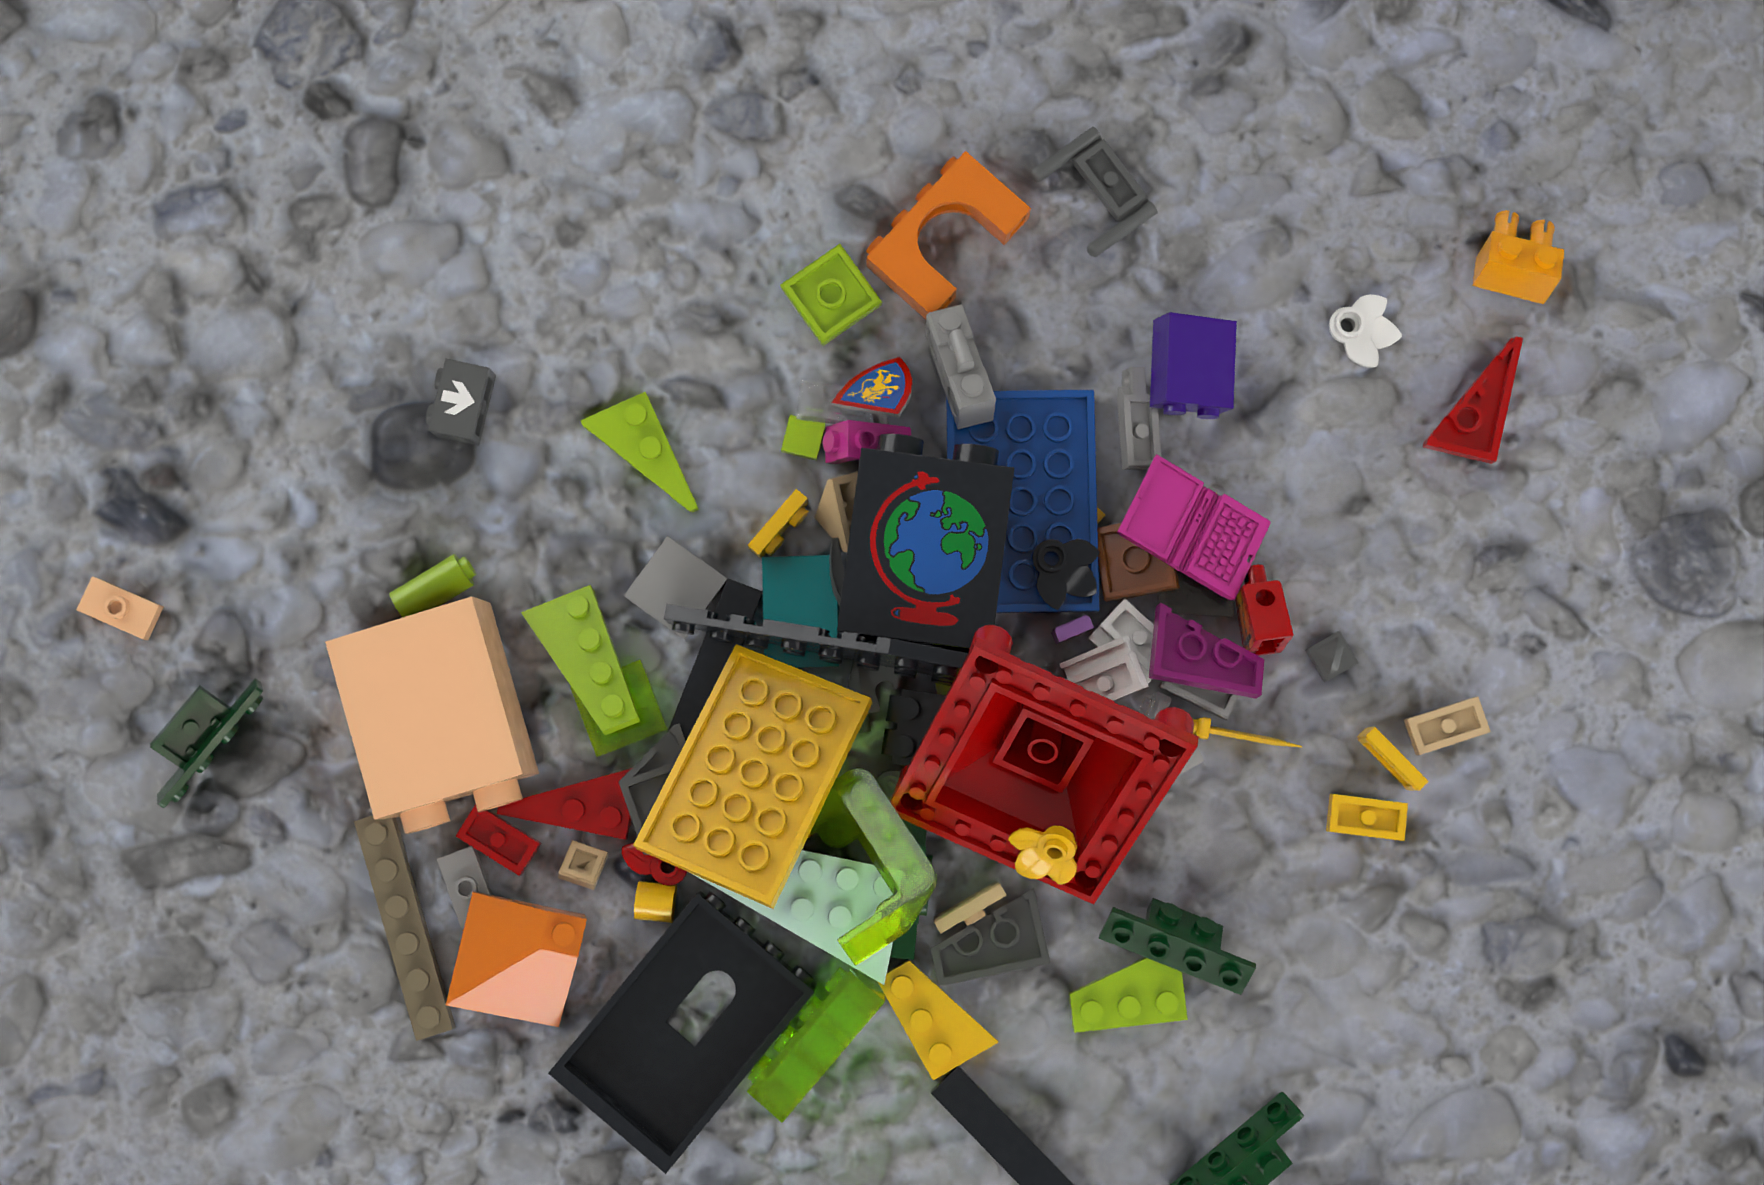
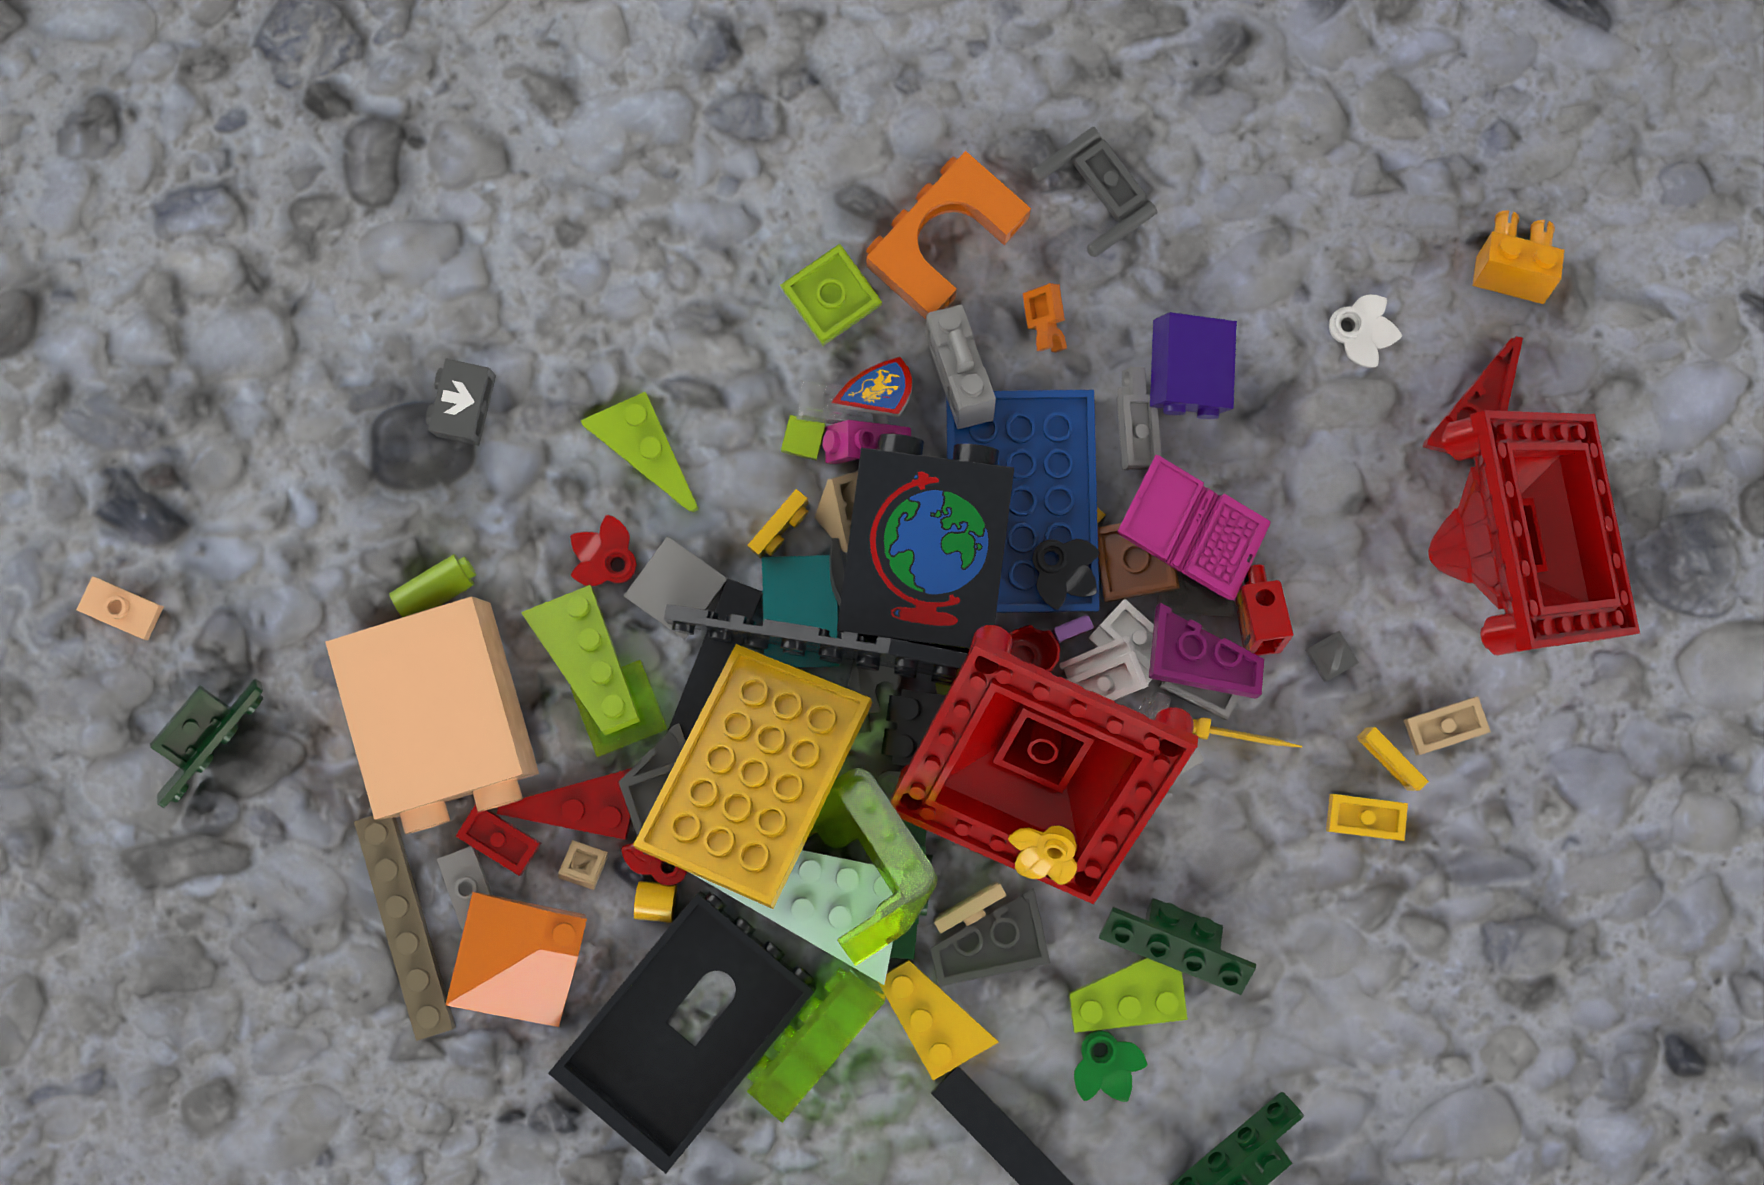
(600, 550): none -> red plate
(1035, 647): none -> red hair
(1043, 312): none -> orange plate
(1110, 1071): none -> green plate
(1537, 530): none -> red piece

